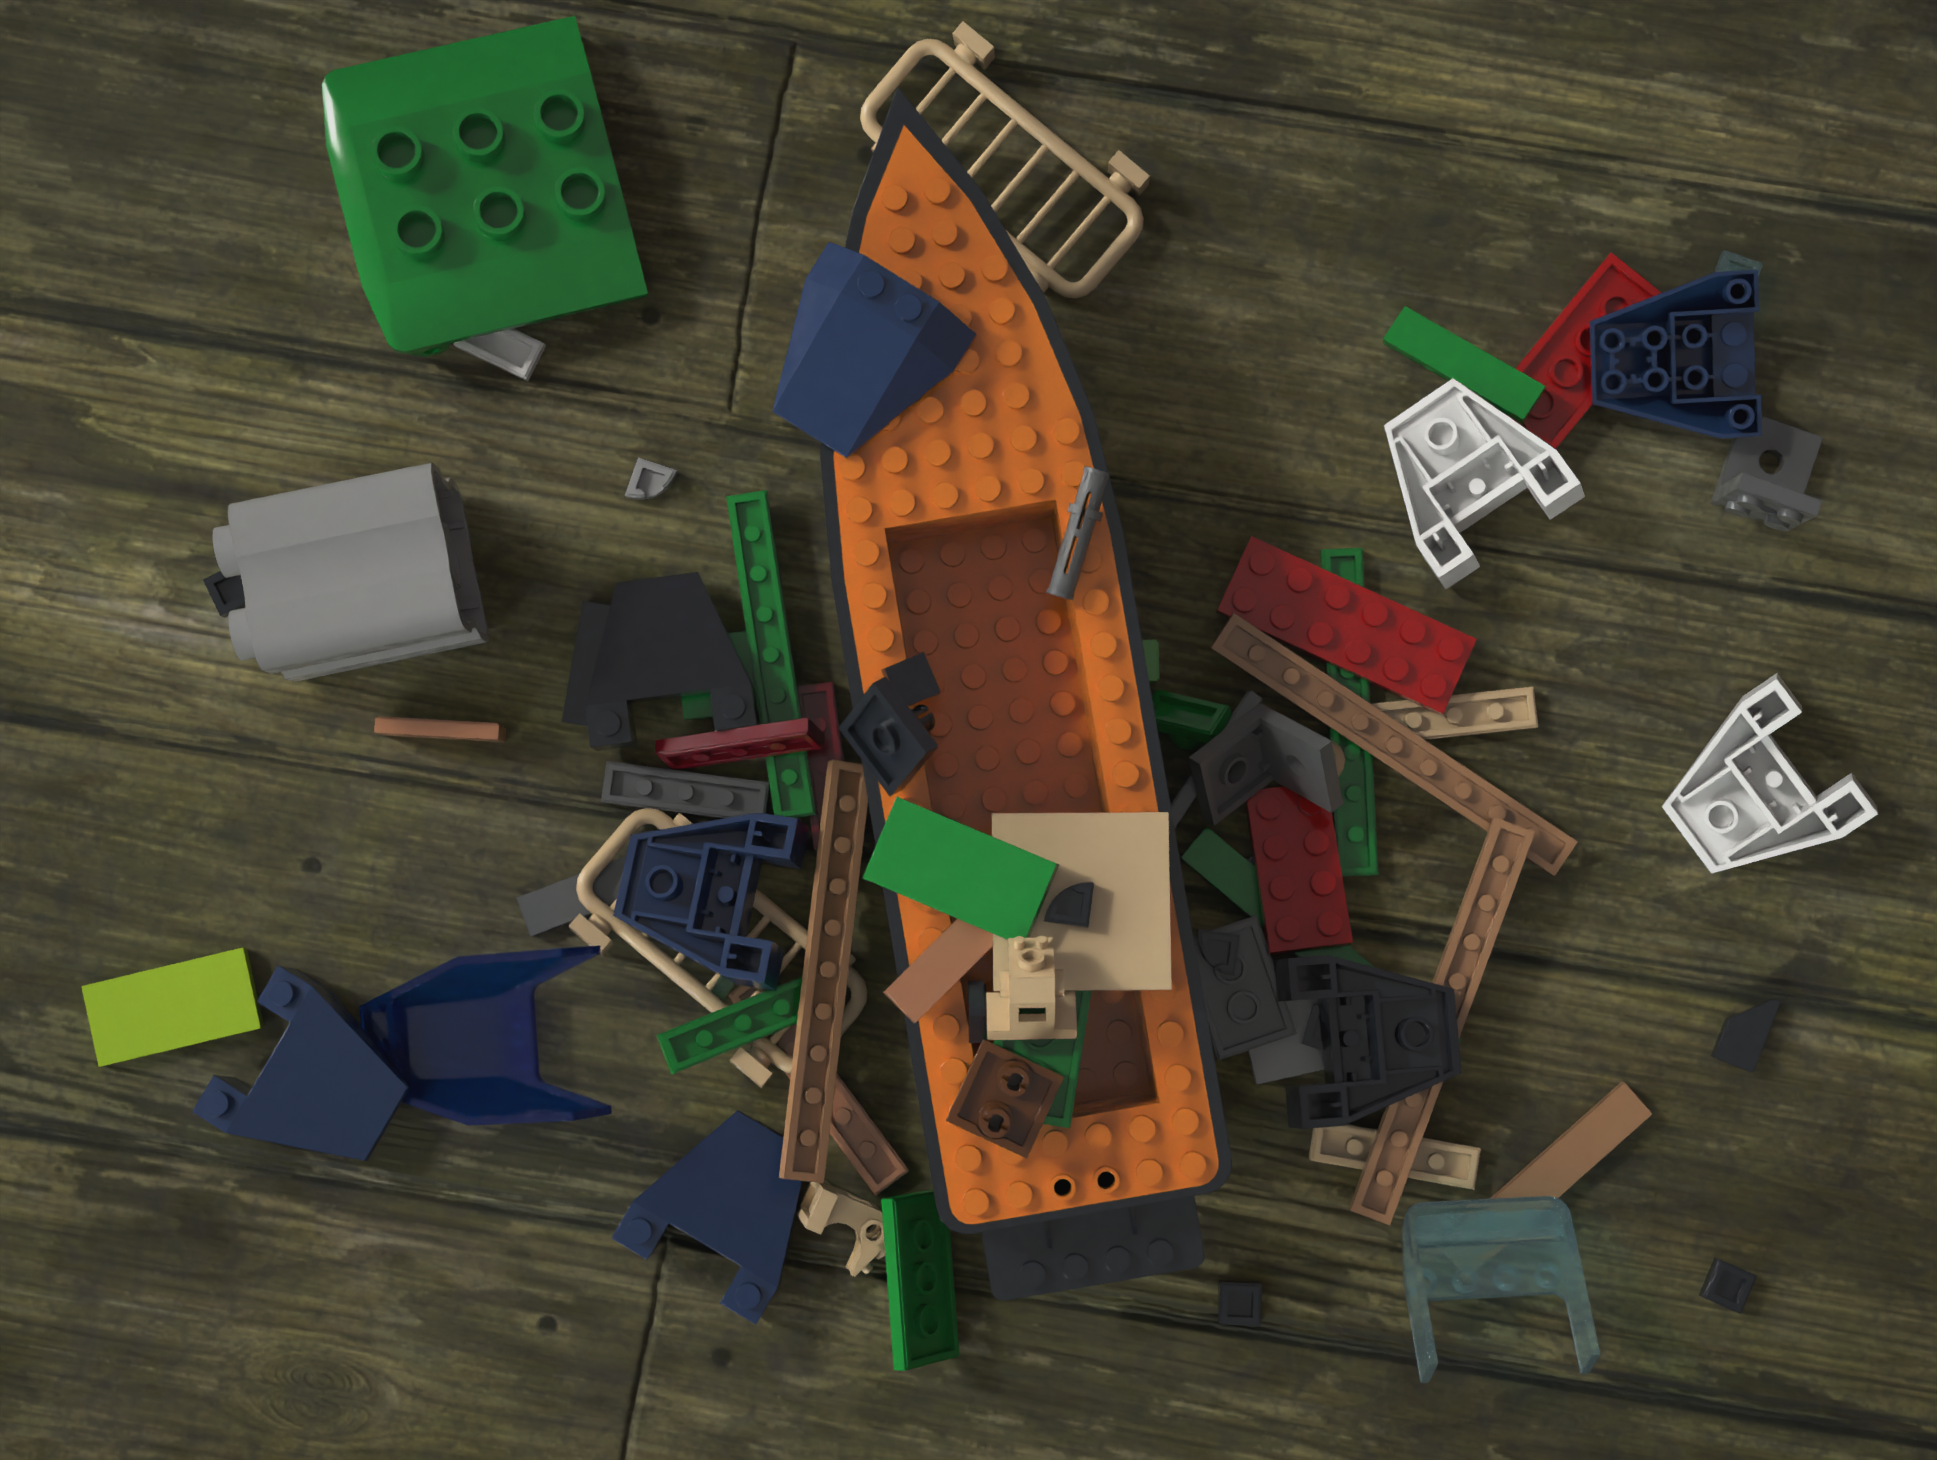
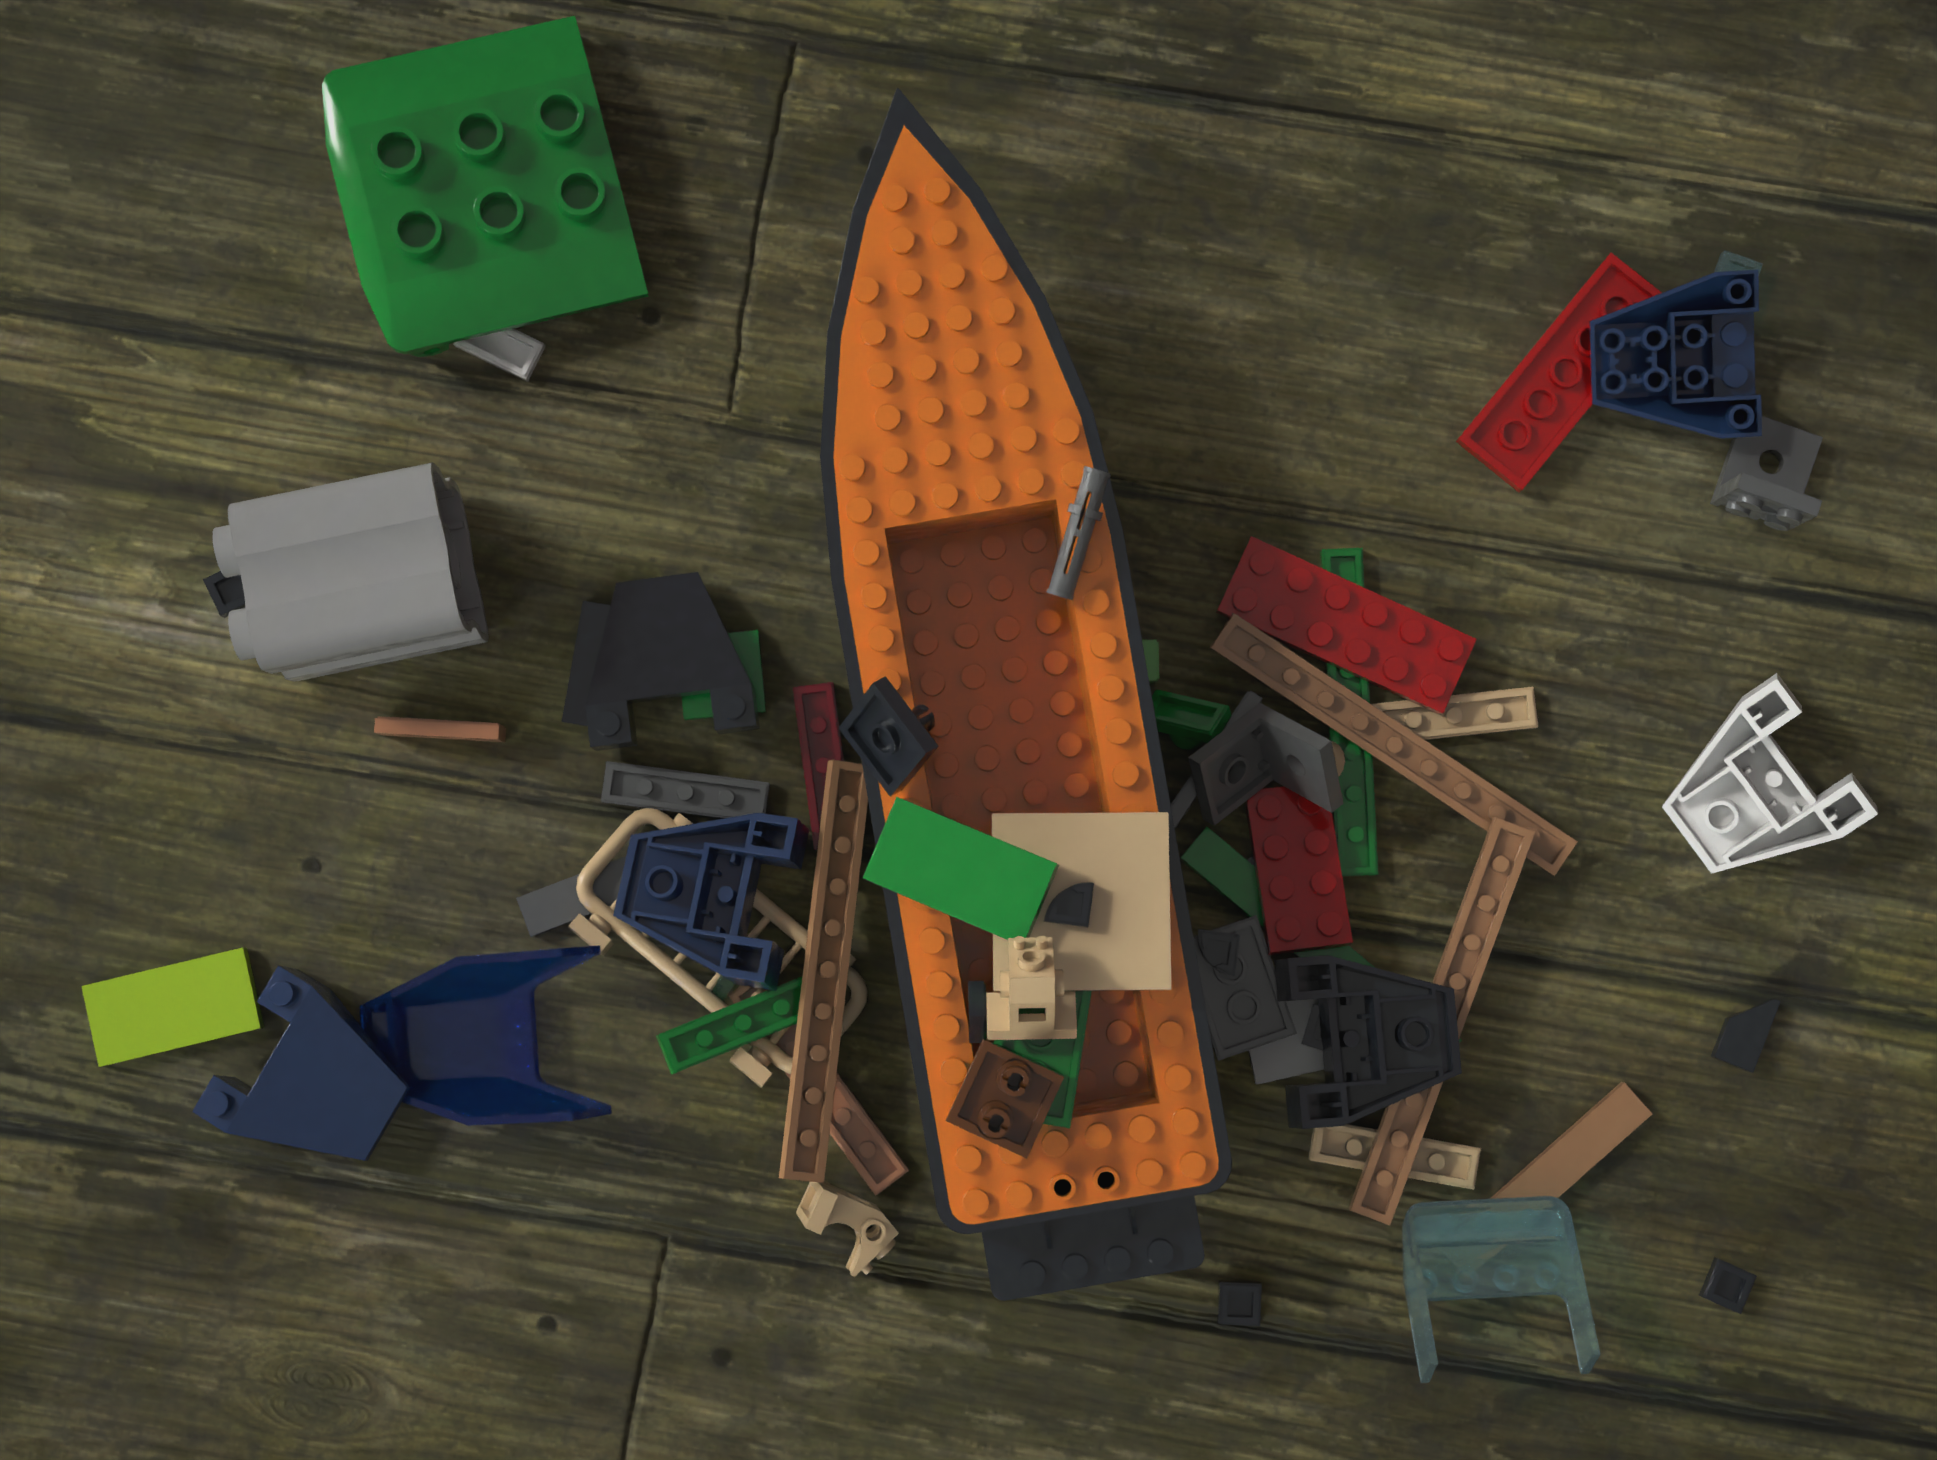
(649, 480): light grey tile -> none
(728, 1200): dark blue wedge -> none
(740, 744): dark red tile -> none
(770, 645): green tile -> none
(863, 350): dark blue wedge -> none
(912, 679): black tile -> none
(919, 1281): green tile -> none
(938, 968): nougat tile -> none
(1124, 173): tan bar -> none
(1460, 360): green tile -> none
(1462, 462): white wedge -> none

